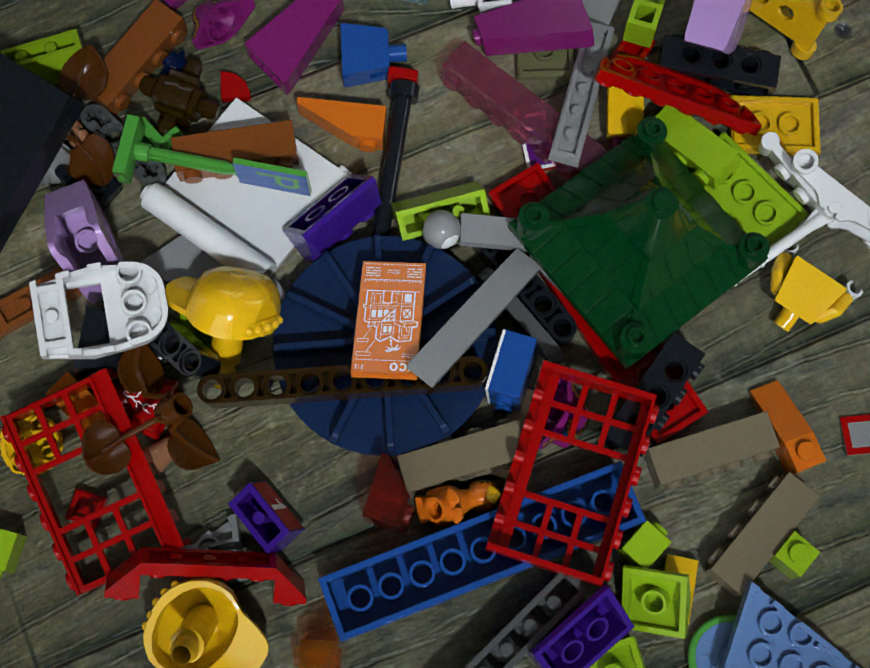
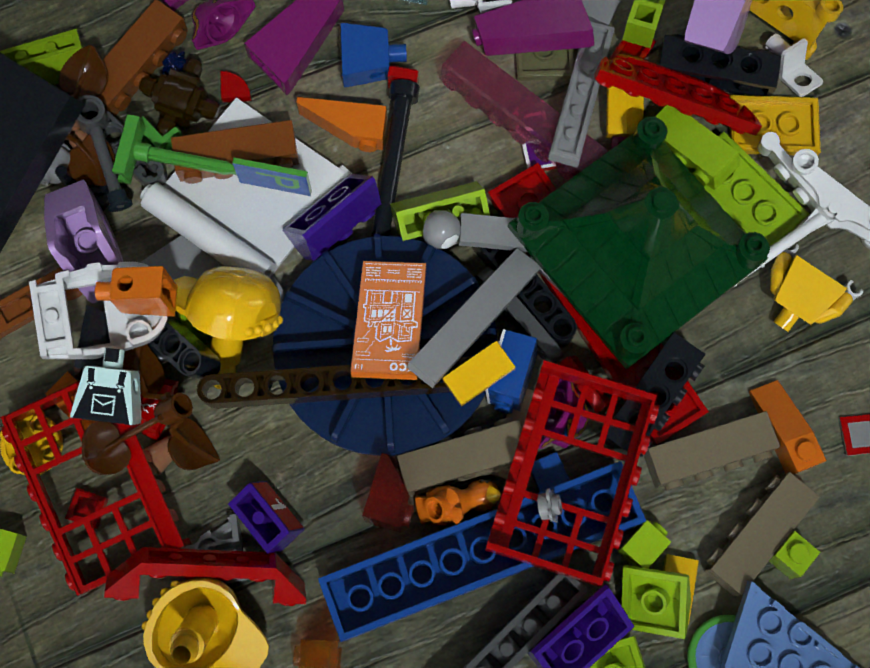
(109, 392): none -> torso
(117, 196): none -> dark grey piece
(140, 291): none -> orange torso
(478, 373): none -> yellow tile
(549, 472): none -> blue tile
(549, 505): none -> light grey plate
(597, 399): none -> red tile
(793, 64): none -> white bracket

